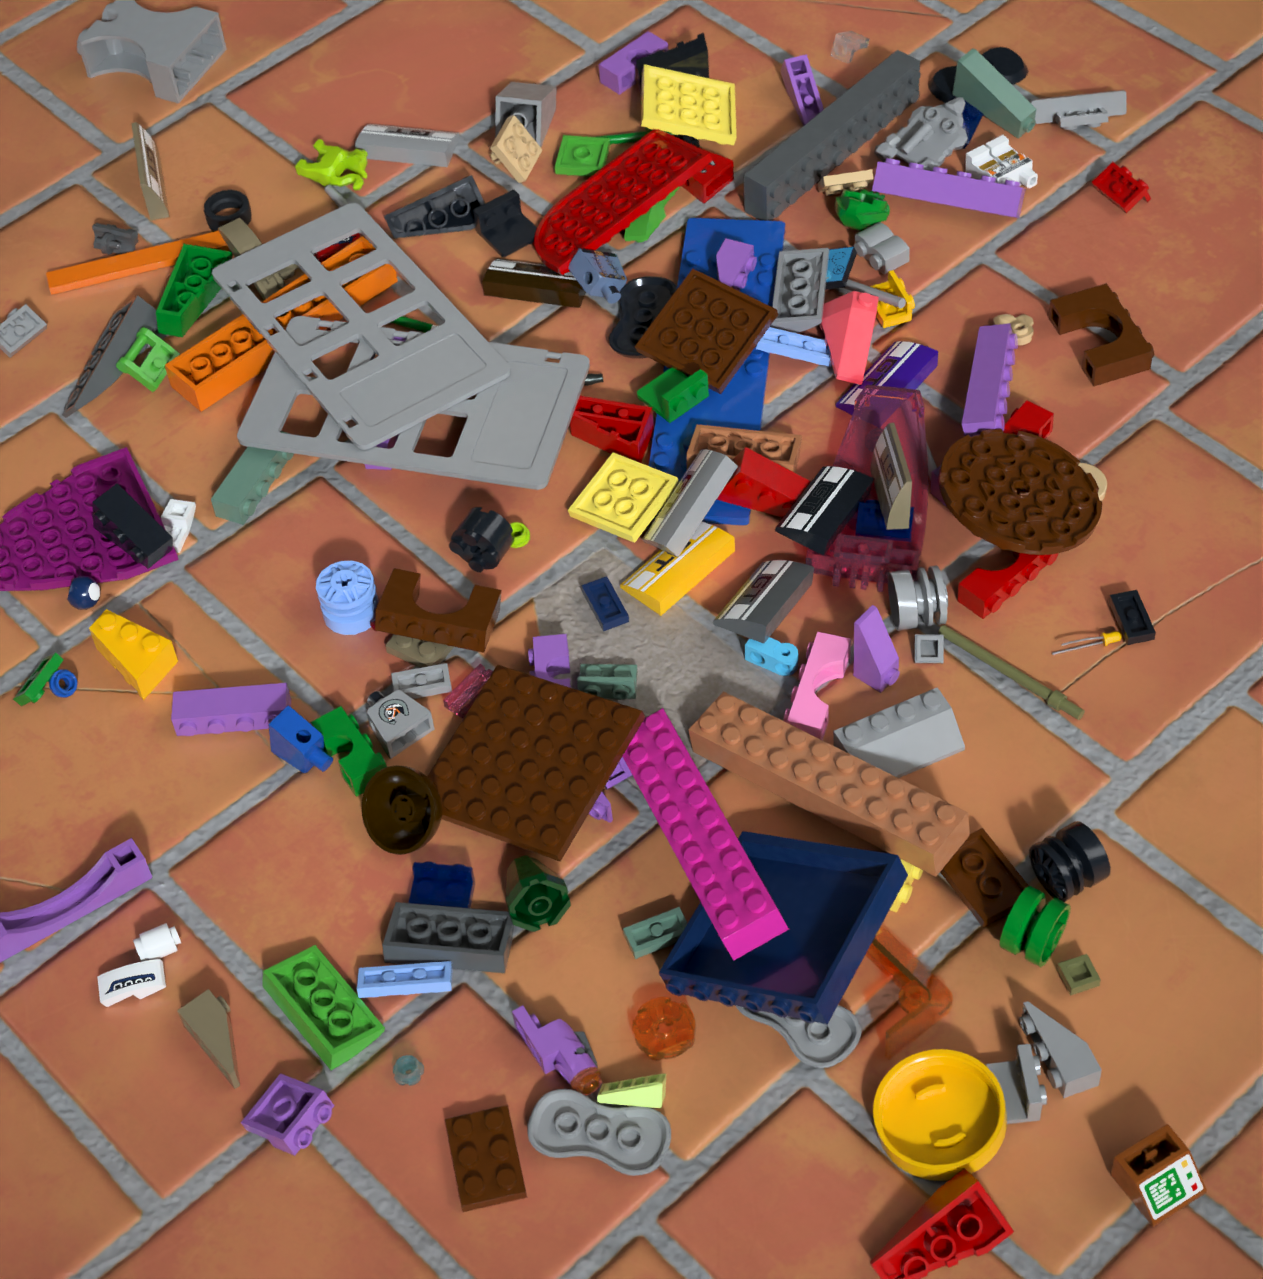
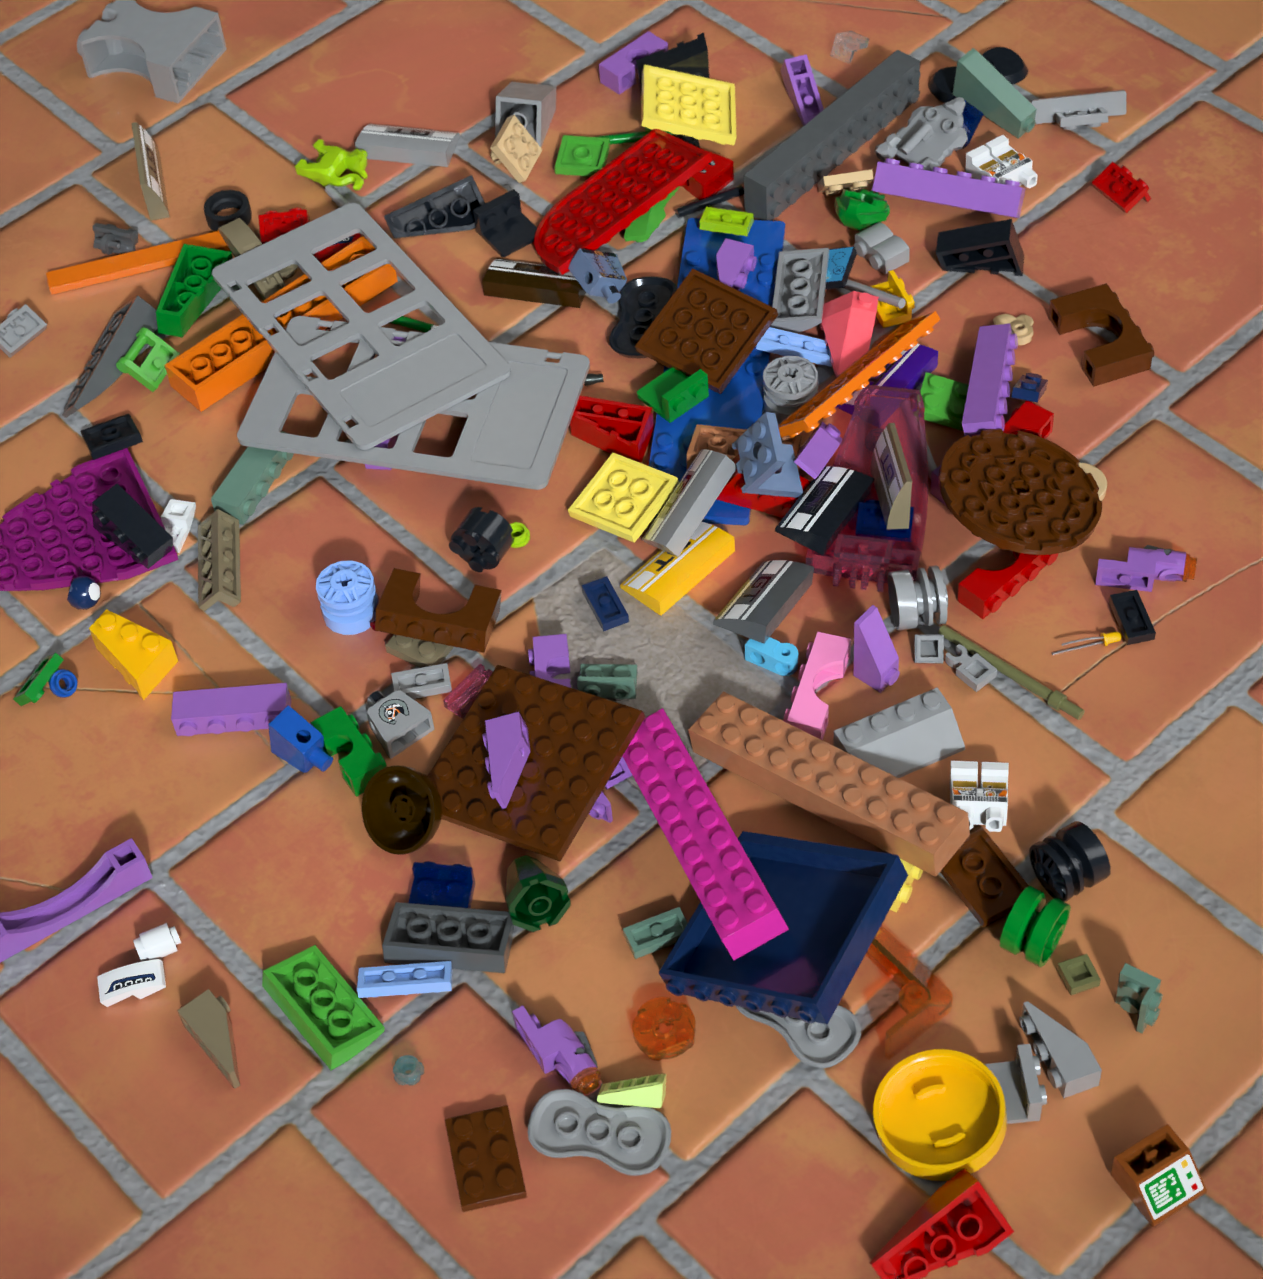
(111, 436): none -> black tile
(224, 558): none -> dark tan fence
(276, 224): none -> red bracket
(289, 1114): medium lavender plate -> none
(508, 751): none -> medium lavender slope
(709, 201): none -> black bar
(726, 221): none -> lime plate
(762, 456): none -> sand blue bracket
(788, 385): none -> light grey wheel
(818, 449): none -> medium lavender slope
(857, 375): none -> orange plate
(944, 400): none -> bright green plate
(971, 670): none -> light grey plate
(981, 247): none -> black wedge
(984, 804): none -> white hips
(1030, 387): none -> dark blue plate
(1139, 994): none -> sand green bracket
(1144, 566): none -> medium lavender plate

